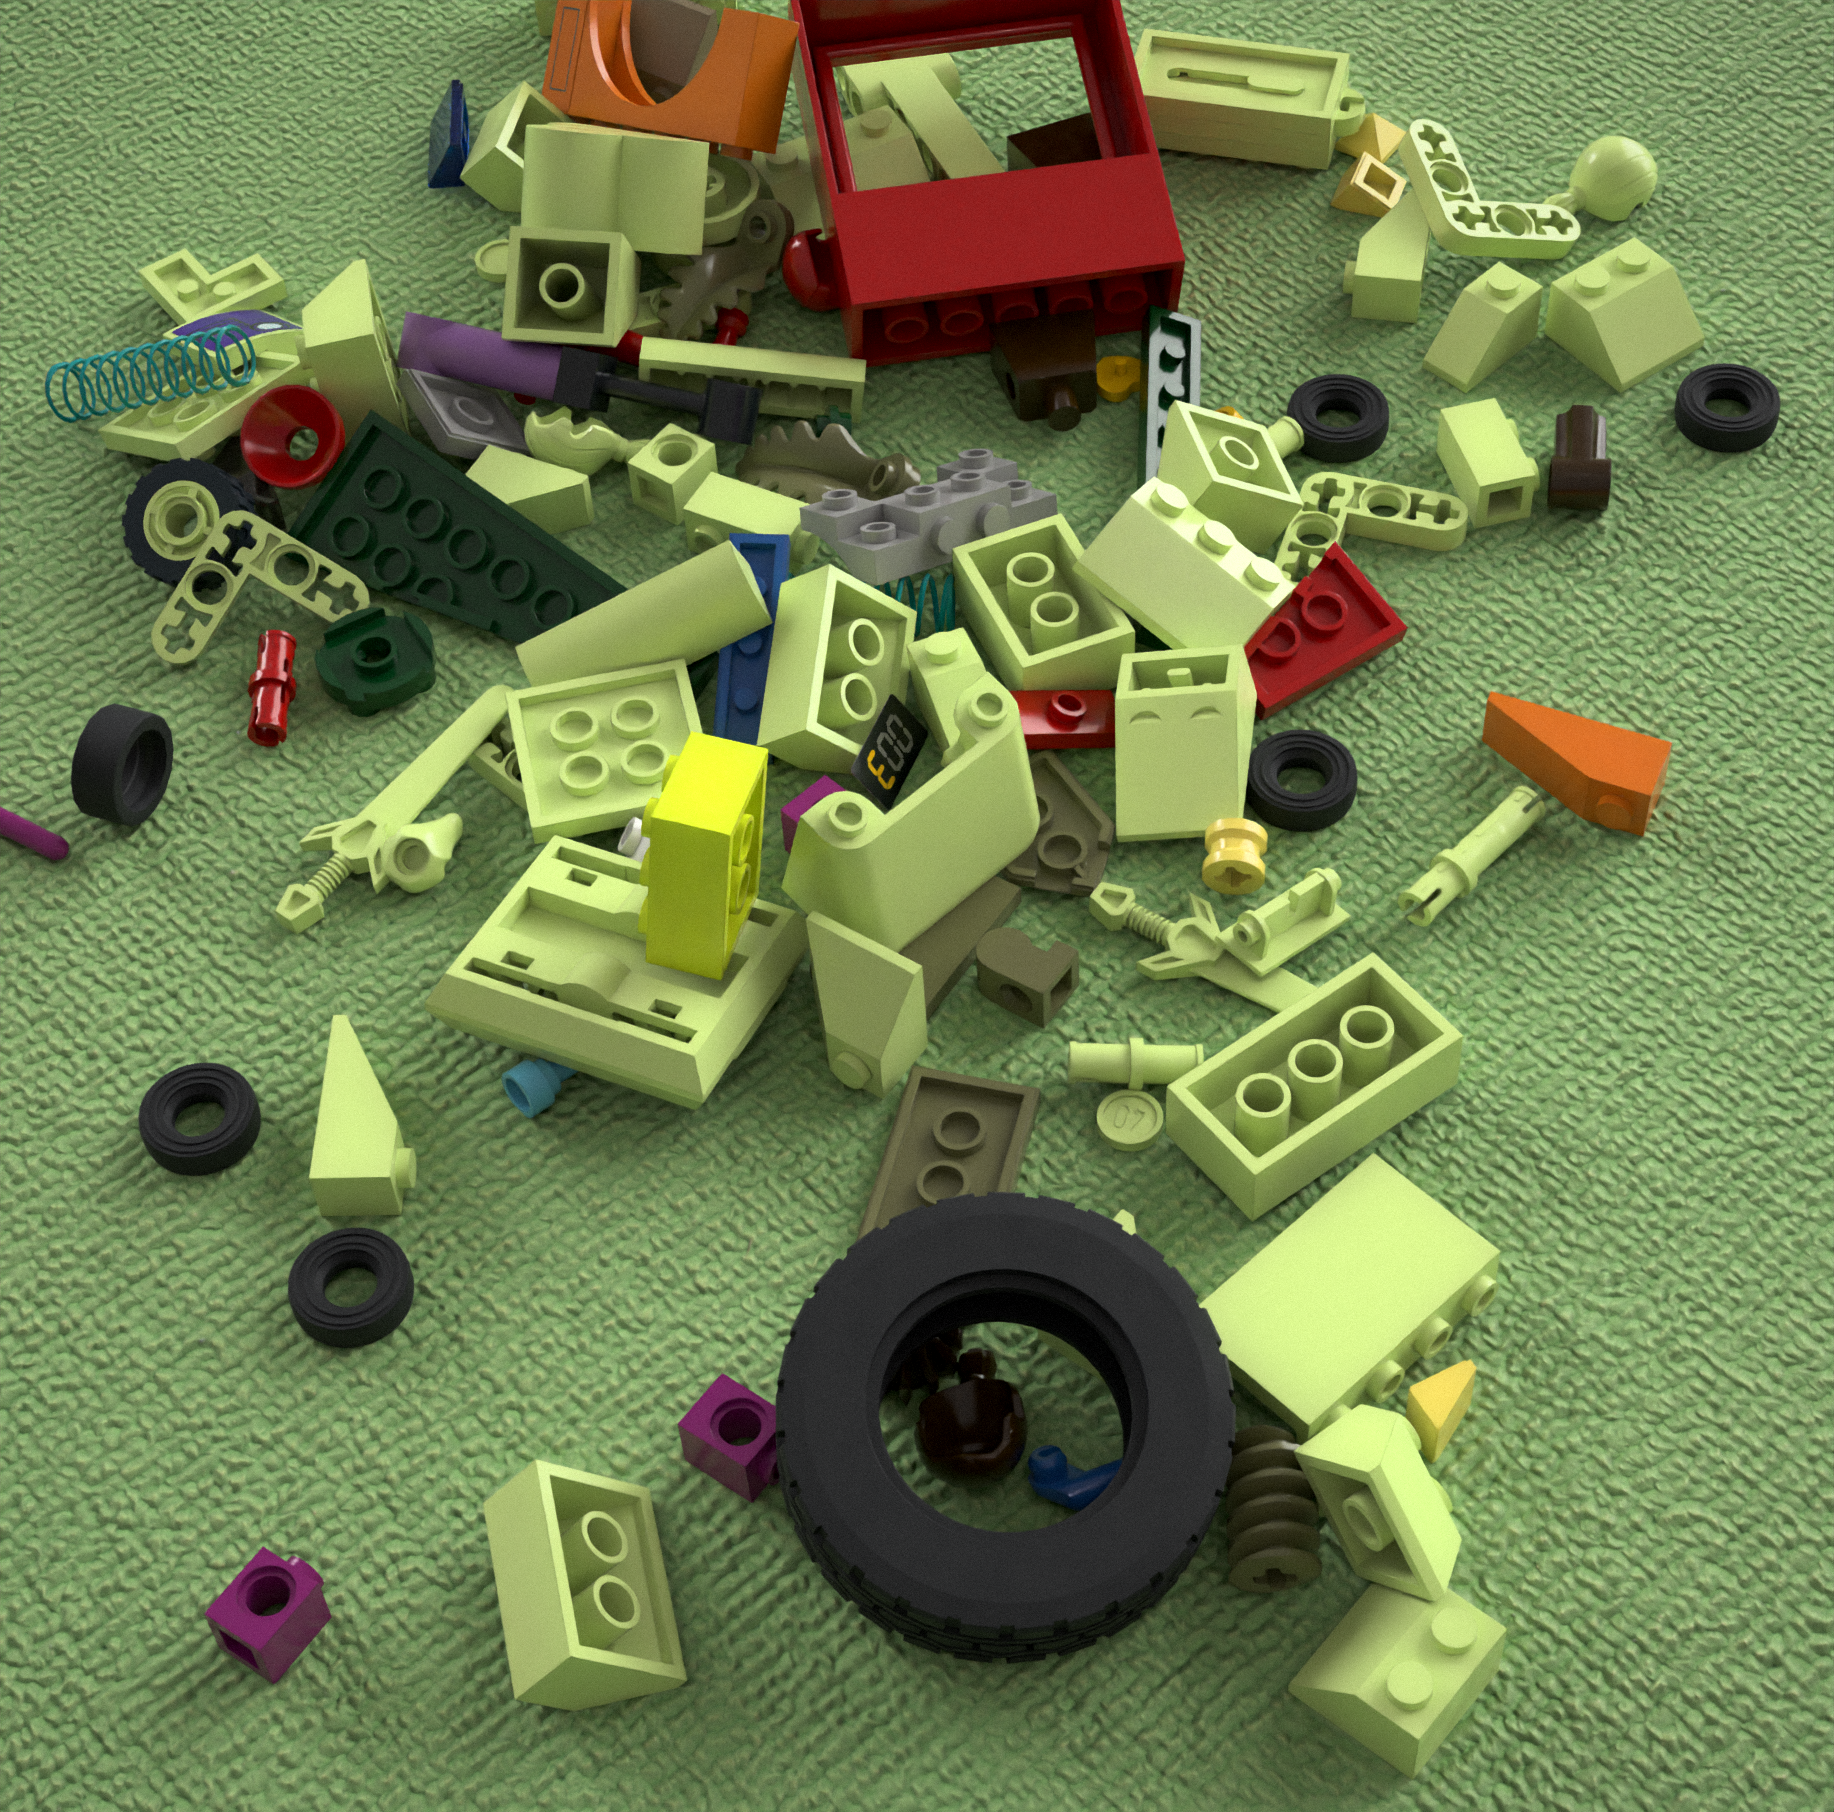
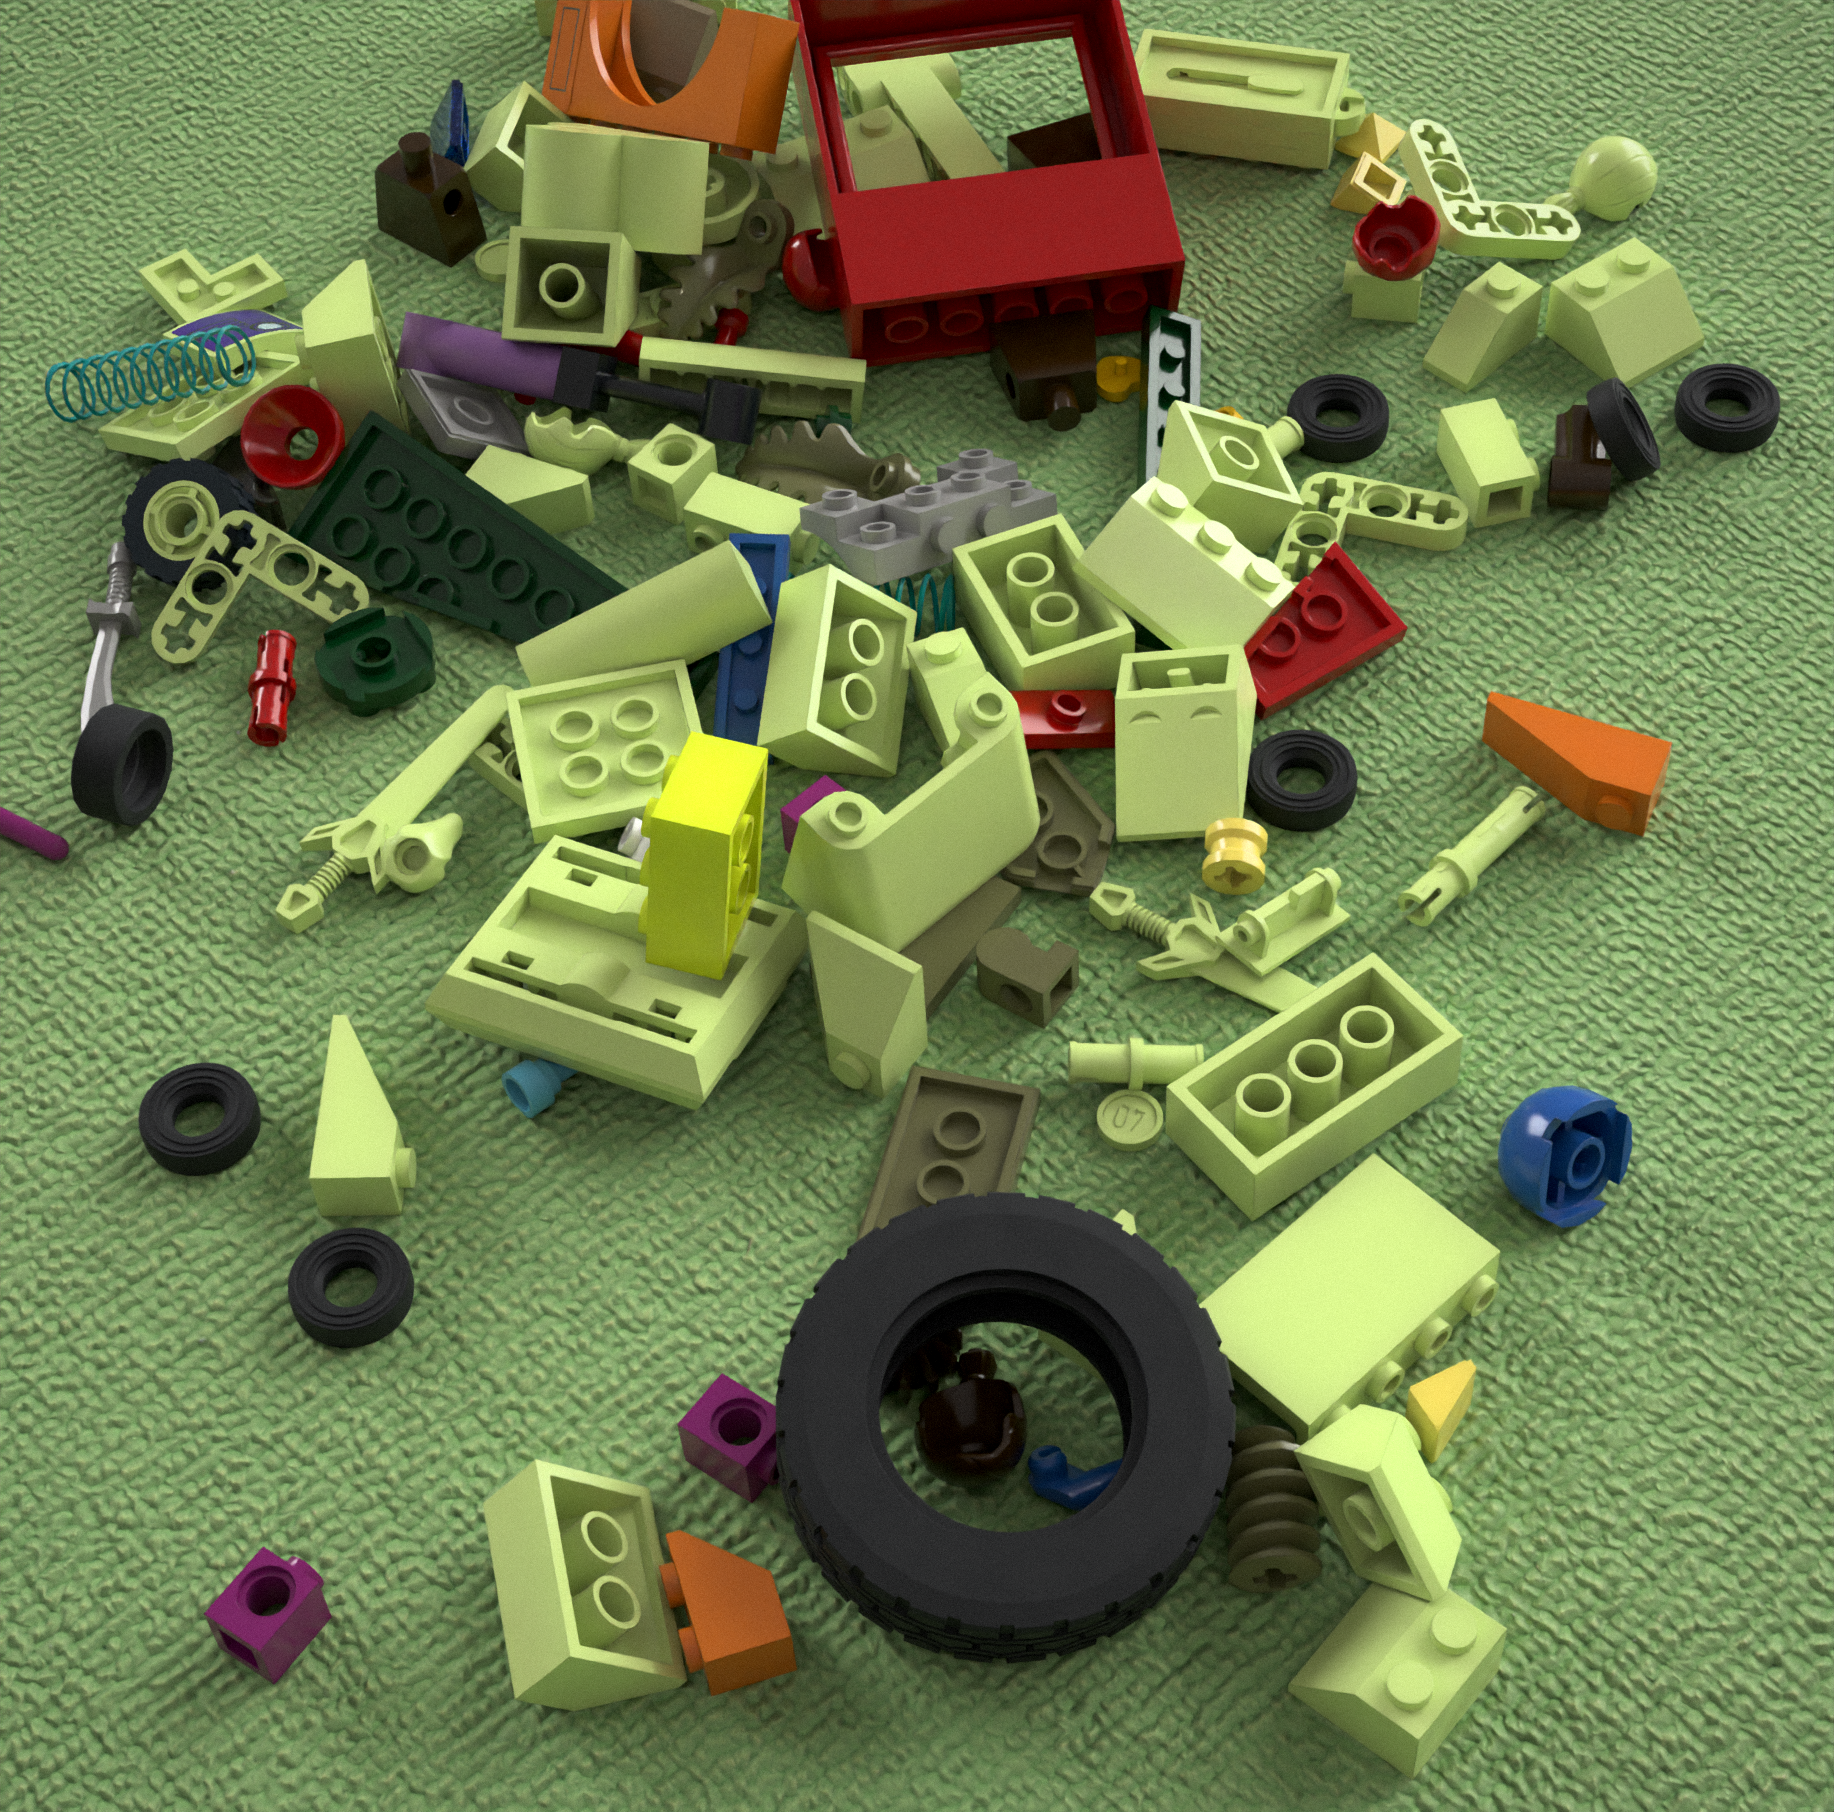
(108, 622): none -> light grey sword
(427, 202): none -> dark brown torso
(732, 1613): none -> orange slope
(889, 752): black sticker -> none
(1397, 239): none -> red hair
(1563, 1152): none -> blue cylinder
(1623, 429): none -> black tyre

